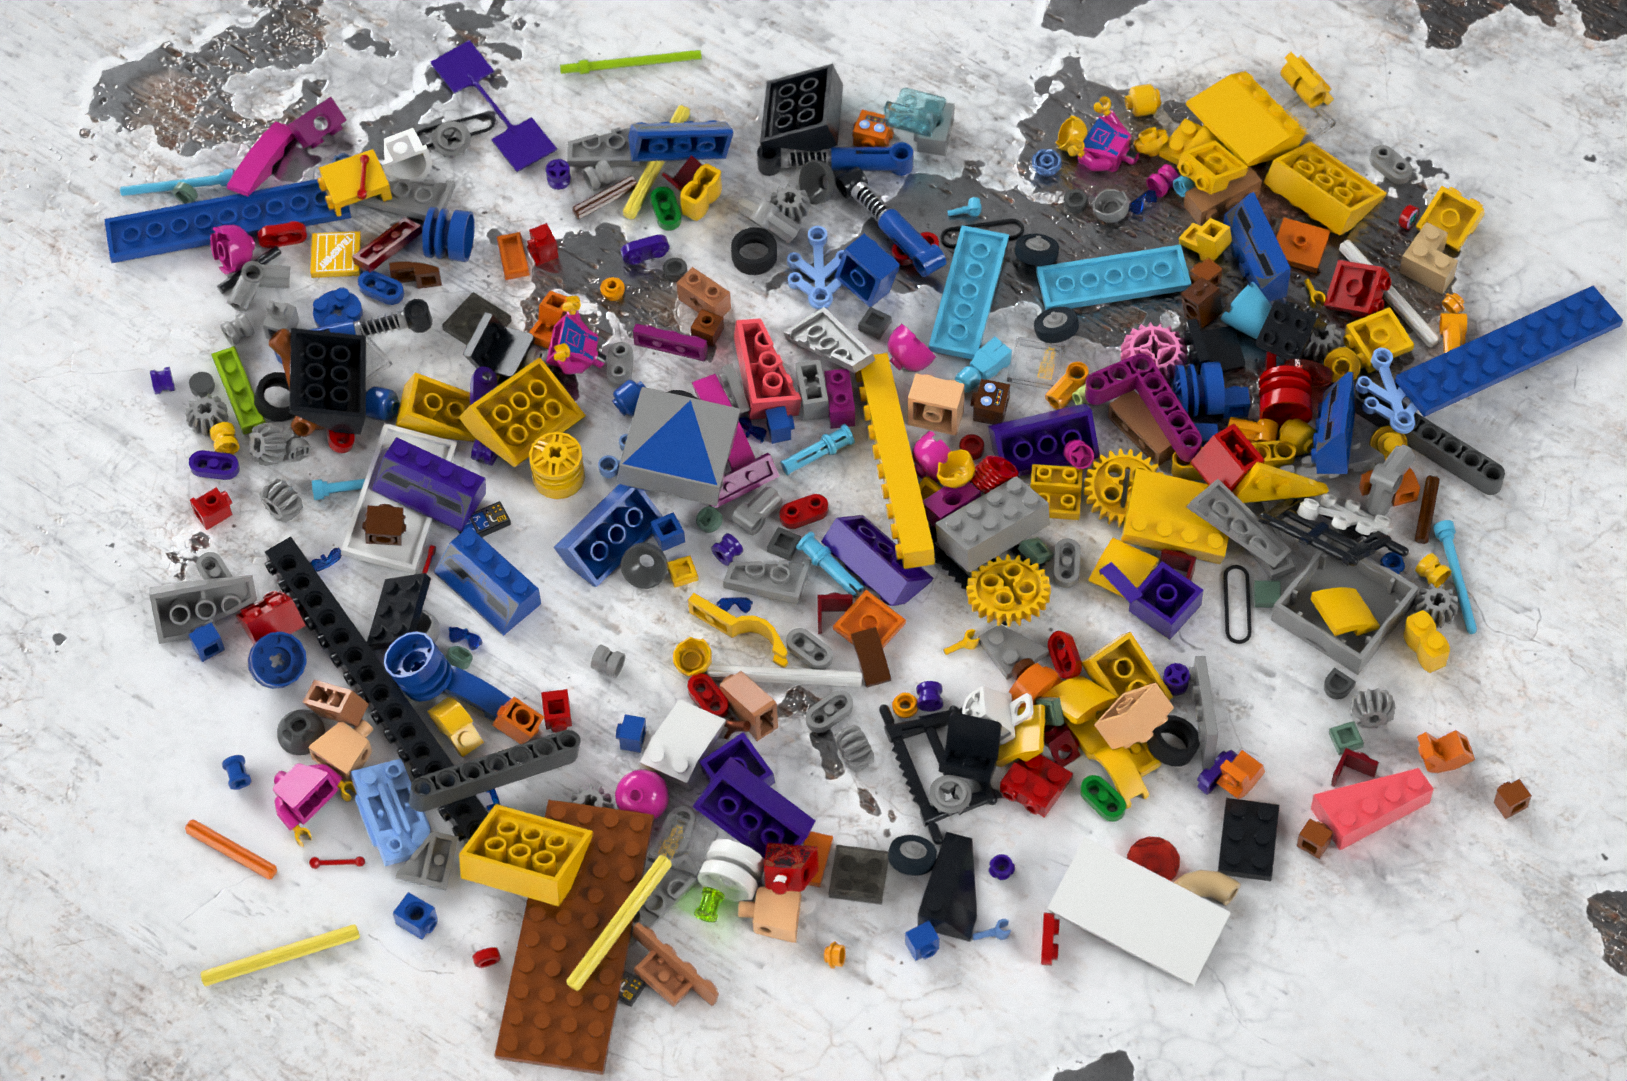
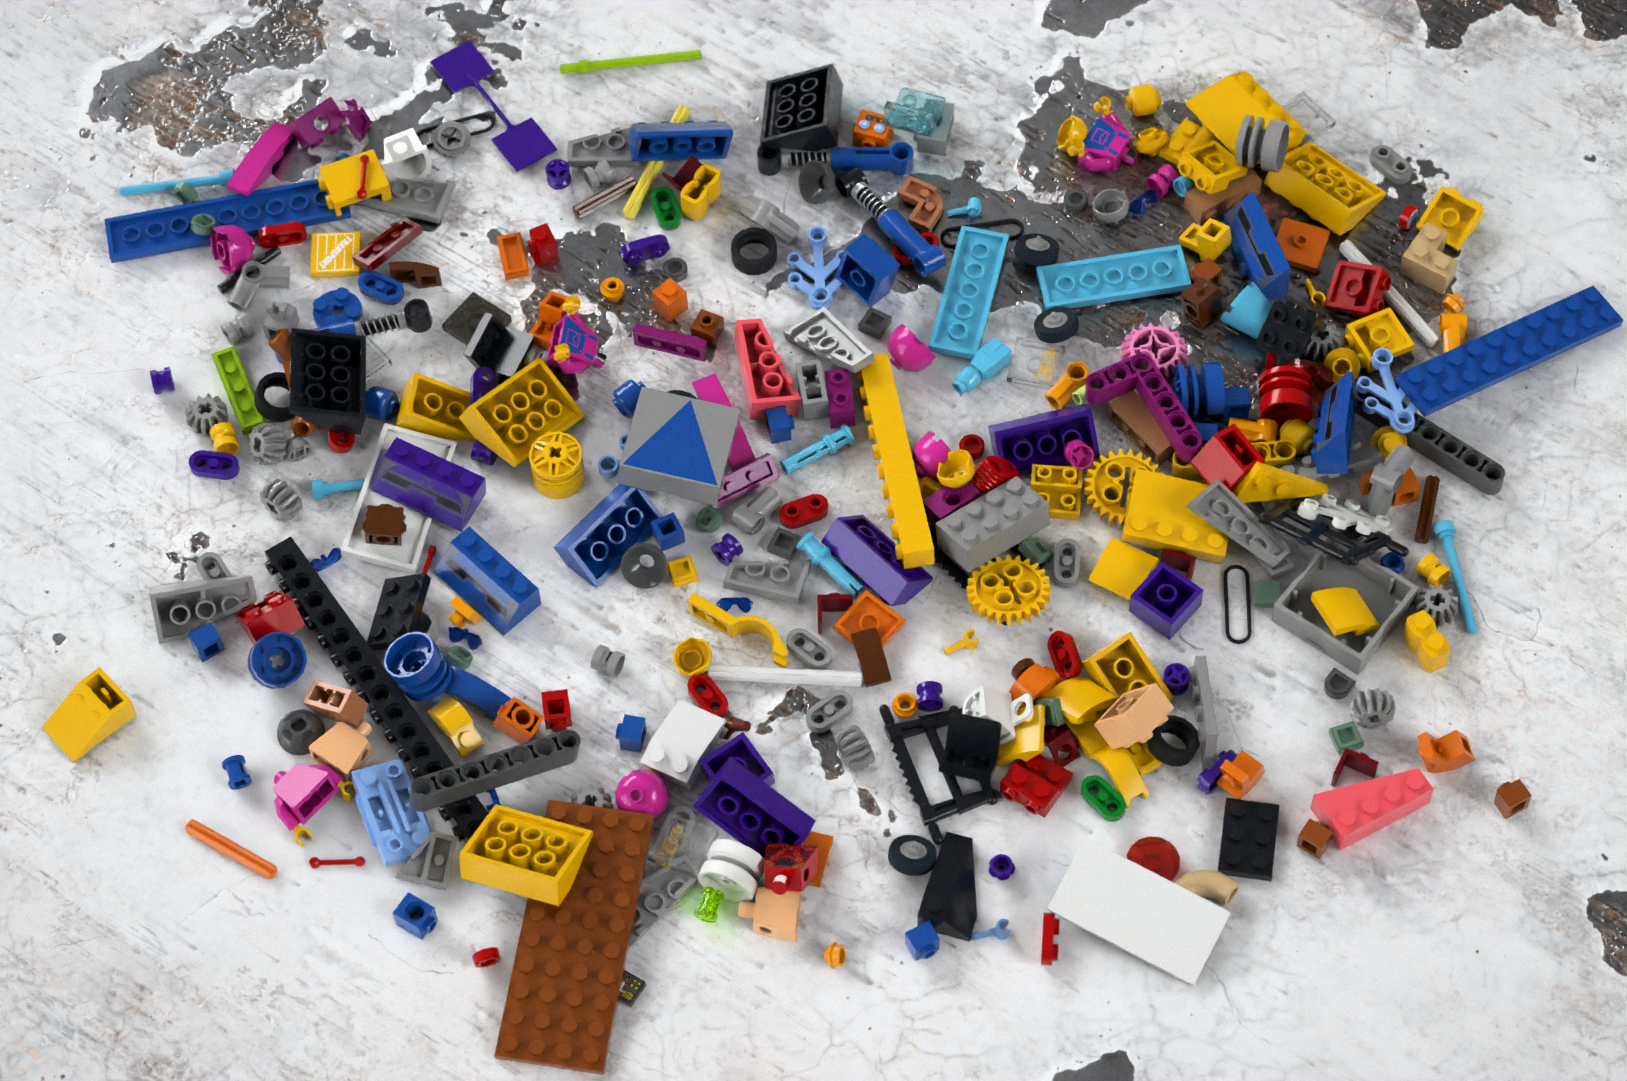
(89, 715): none -> yellow slope
(201, 384): dark grey tile -> none
(203, 224): none -> sand green tile
(212, 507): red brick -> none
(279, 955): light yellow axle -> none
(357, 119): none -> magenta plate
(444, 234): blue wheel -> none
(463, 613): none -> light orange tile
(488, 520): tile -> none
(619, 363): light grey plate -> none
(619, 923): light yellow axle -> none
(667, 972): nougat bracket -> none
(670, 299): none -> orange brick
(703, 293): nougat brick -> none
(733, 389): light grey wing -> none
(750, 704): nougat slope -> none
(758, 432): clear blue piece -> none
(791, 202): light grey gear -> none
(859, 874): clear smoke plate -> none
(927, 202): none -> nougat plate
(936, 404): light nougat brick -> none
(946, 784): light grey gear -> none
(990, 402): reddish brown head -> none
(1009, 647): light grey wing -> none
(1046, 162): medium blue plate -> none
(1120, 582): dark purple piece -> none
(1213, 346): black bracket -> none
(1267, 144): none -> light grey wheel
(1305, 81): yellow plate -> none

